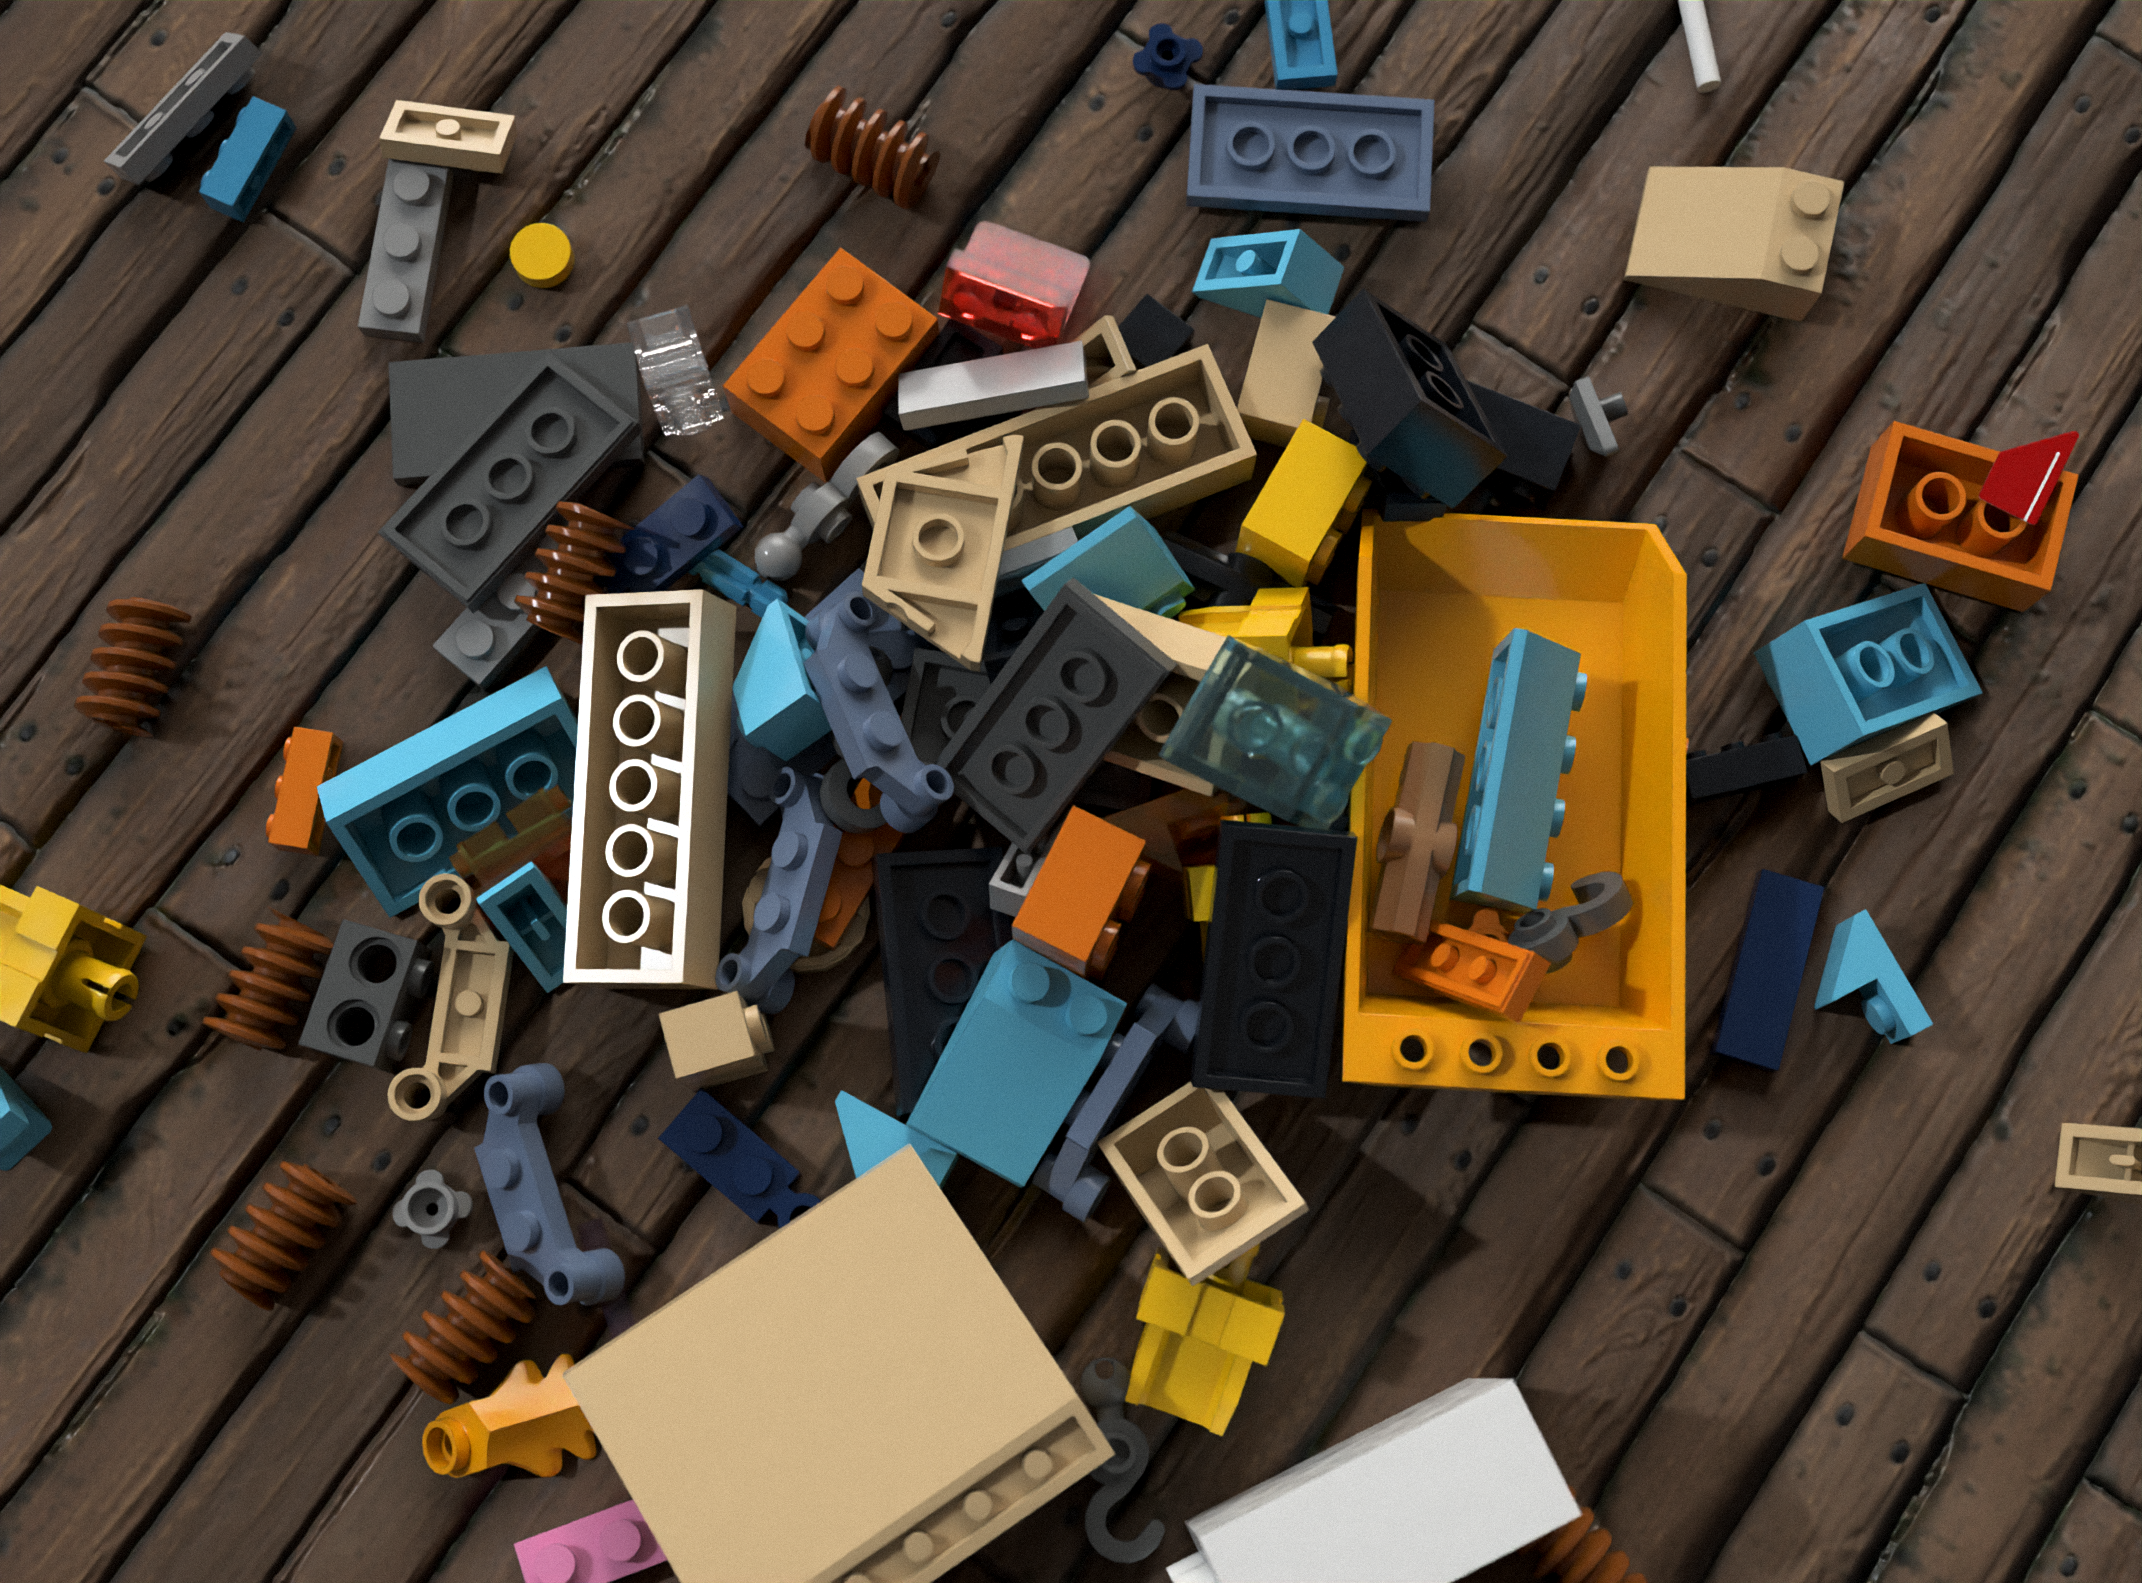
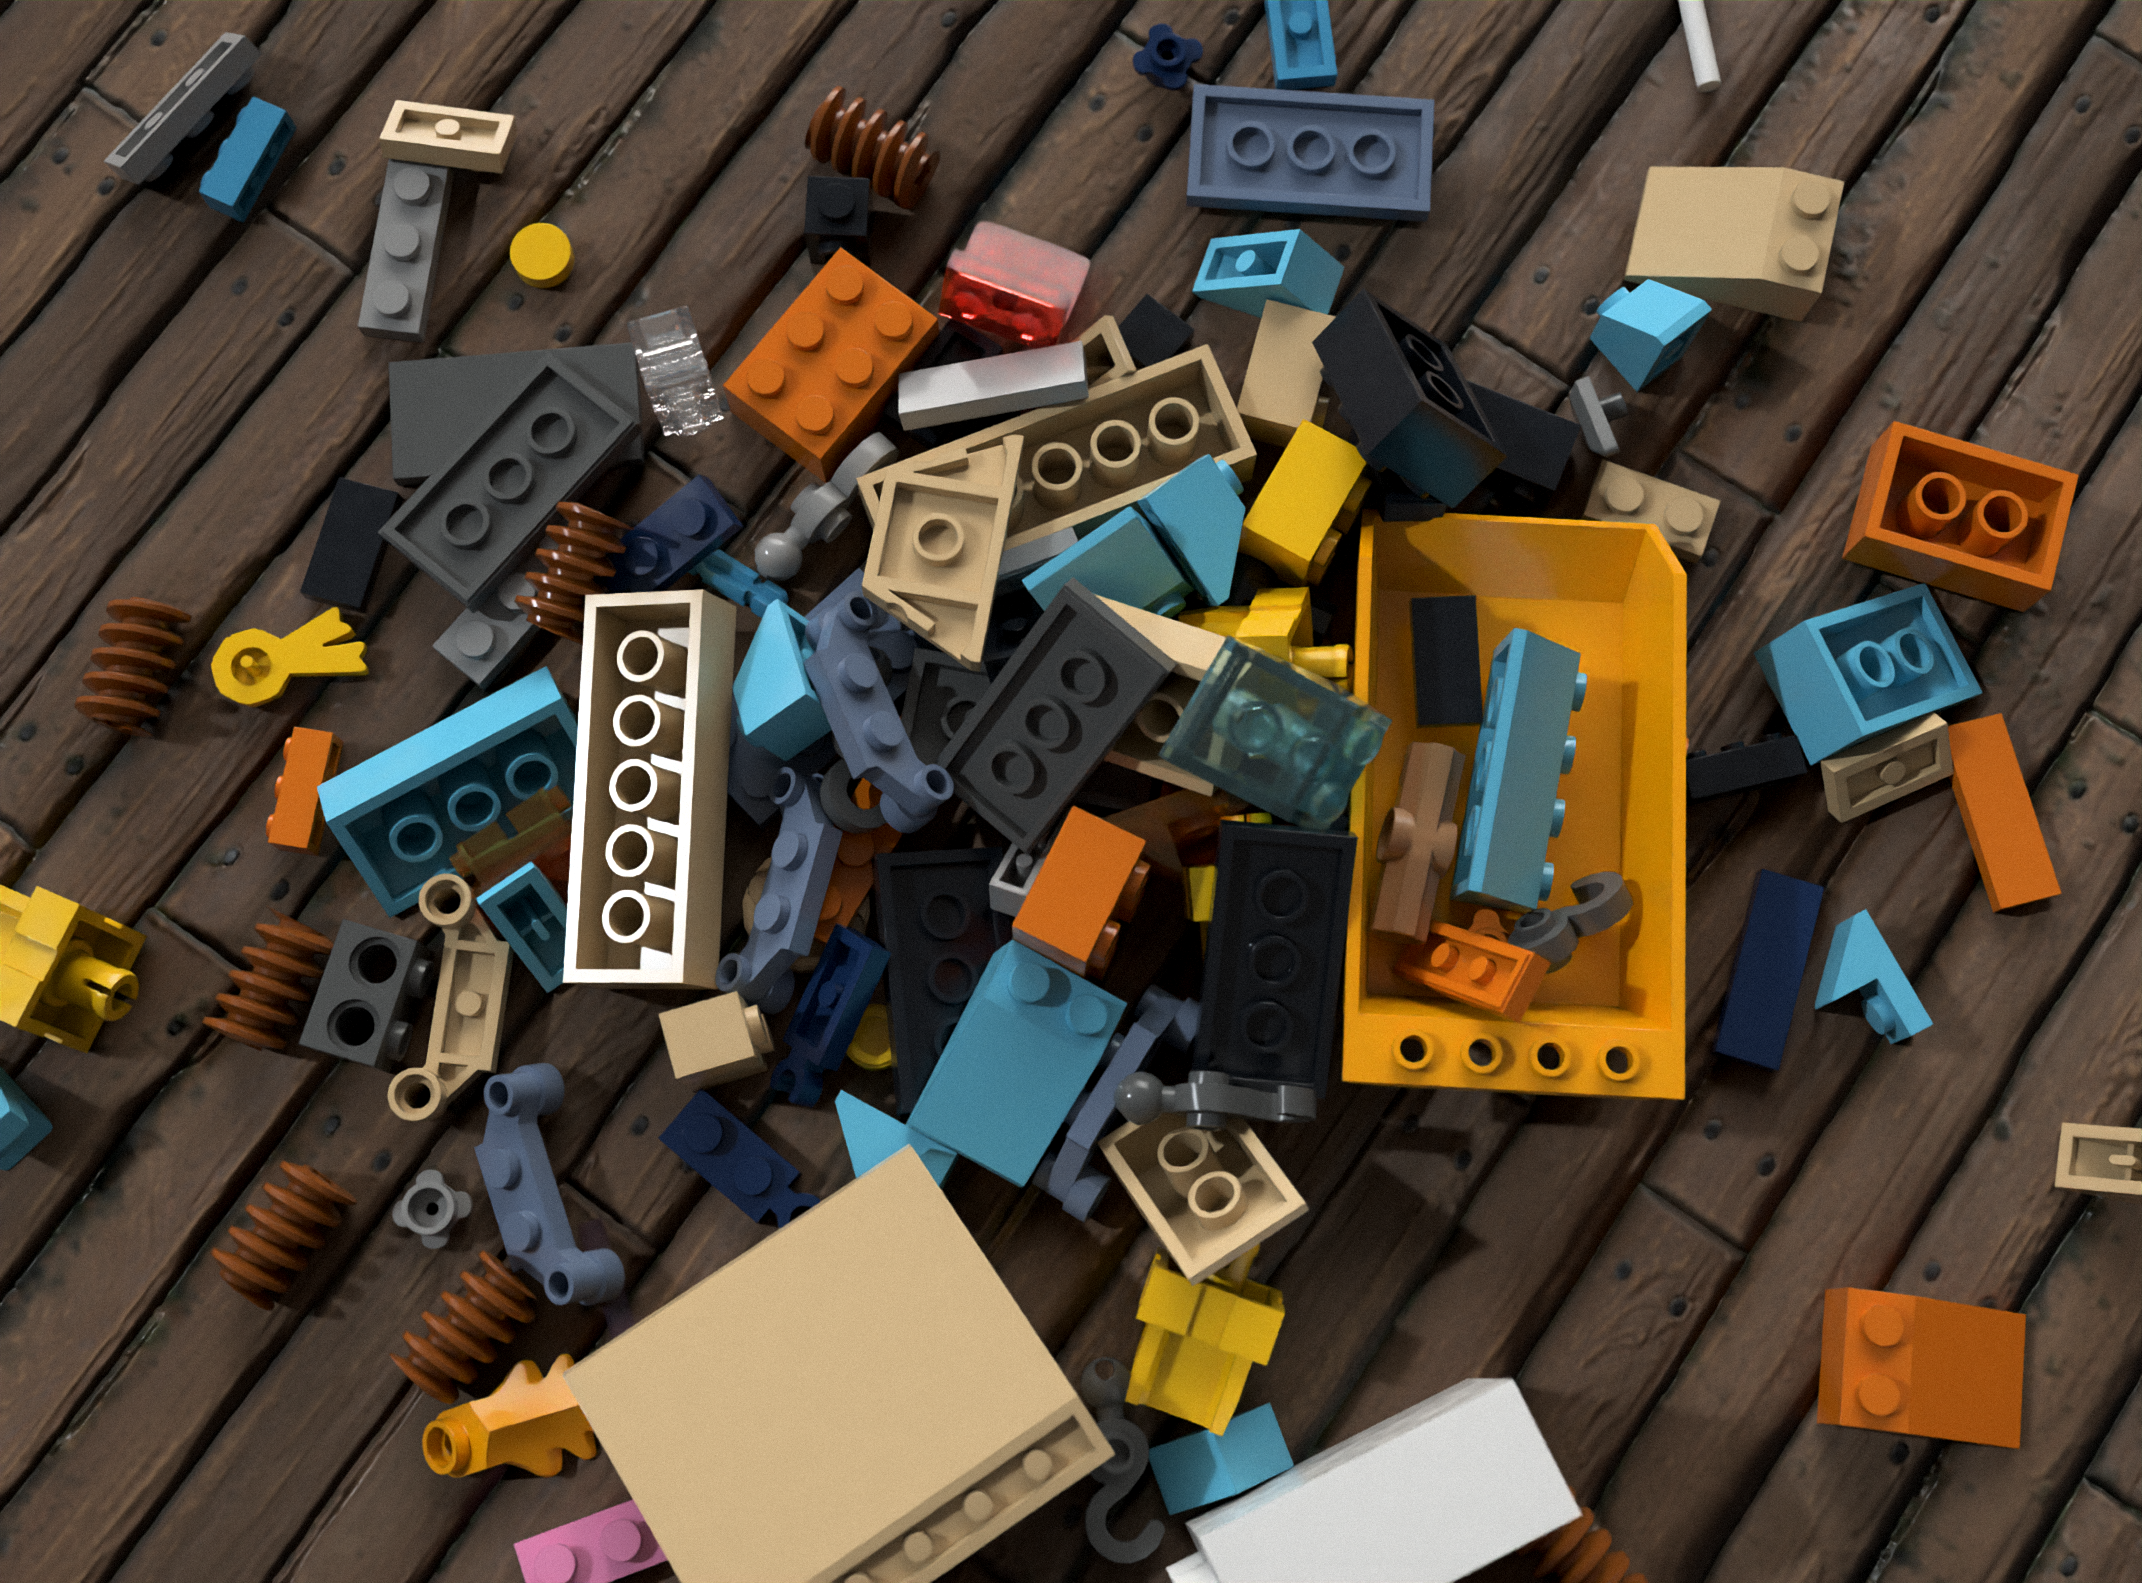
(257, 666): none -> yellow piece
(349, 546): none -> black tile
(829, 1013): none -> dark blue plate
(839, 216): none -> black brick
(871, 1040): none -> yellow tile
(1200, 523): none -> medium azure slope
(1210, 1101): none -> dark grey piece
(1213, 1467): none -> medium azure slope
(1445, 661): none -> black tile
(1634, 497): none -> tan plate
(1647, 329): none -> medium azure slope
(1921, 1367): none -> orange slope
(1999, 815): none -> orange tile
(2027, 475): red sticker -> none

